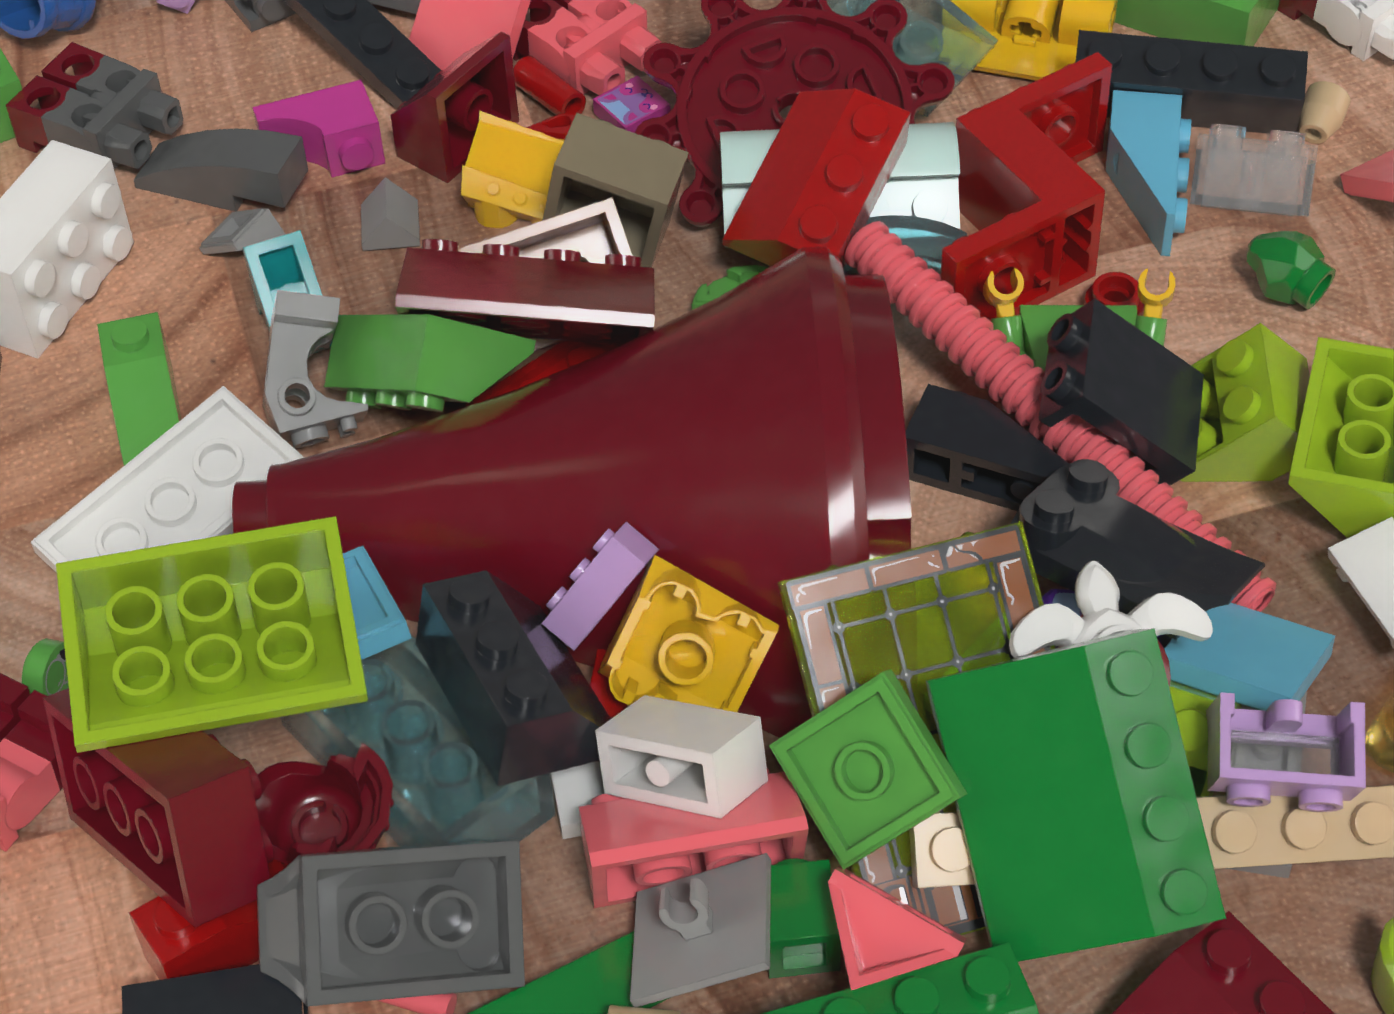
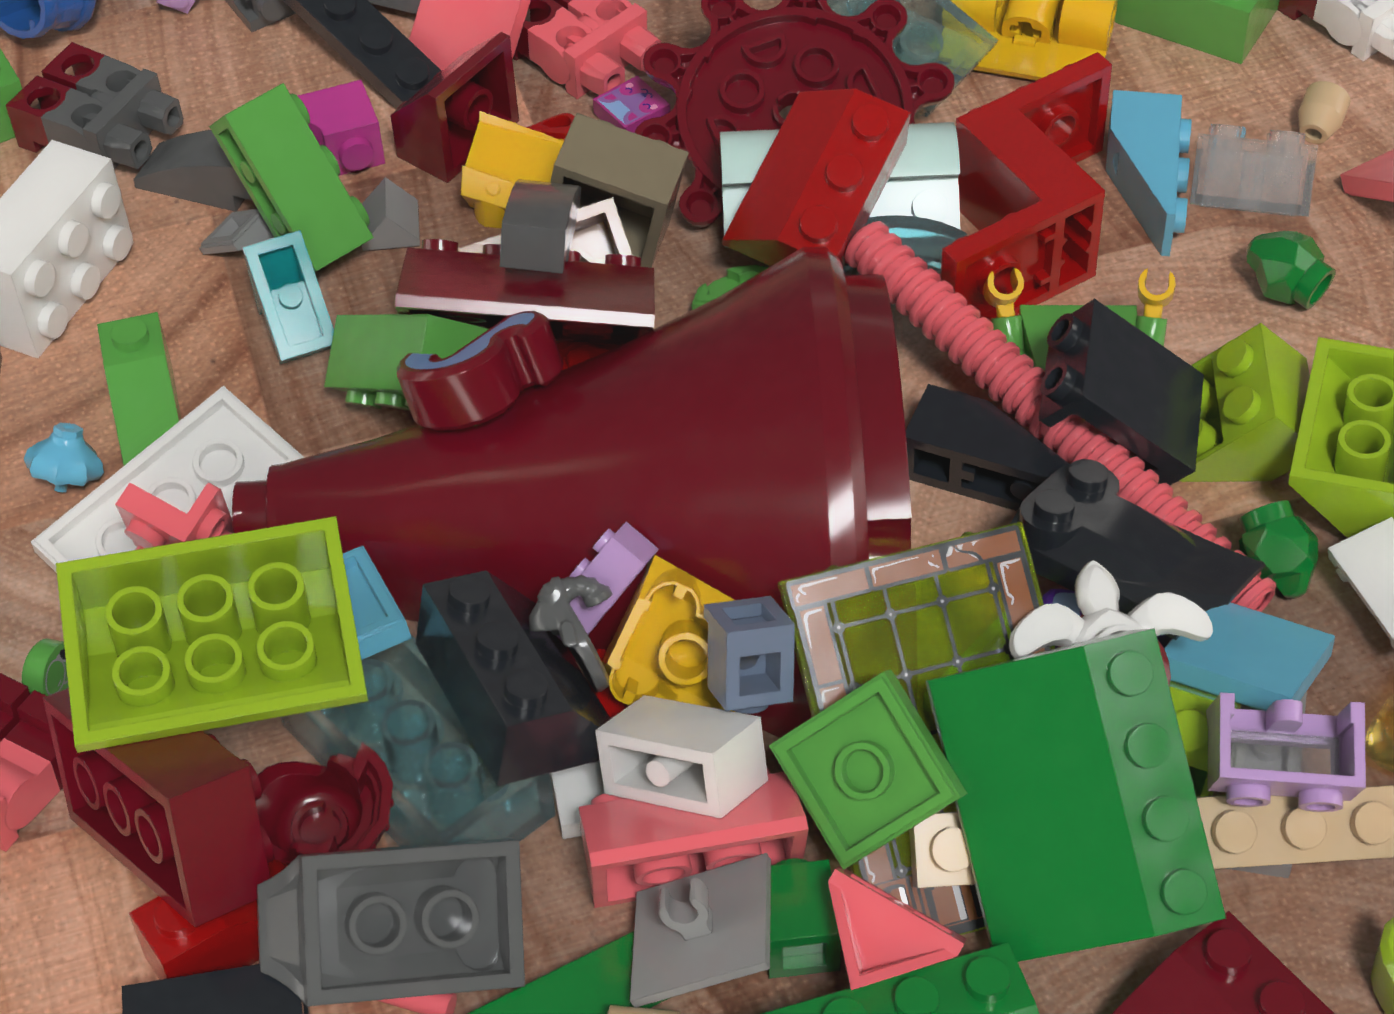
(64, 458): none -> medium azure piece
(157, 523): none -> coral bracket
(292, 175): none -> bright green brick
(298, 329): light grey tile -> none
(481, 376): none -> dark red animal
(539, 225): none -> dark grey slope
(547, 87): red axle -> none
(556, 615): none -> dark grey piece
(750, 654): none -> sand blue brick
(1115, 289): red plate -> none
(1216, 80): black brick -> none
(1283, 544): none -> green rock

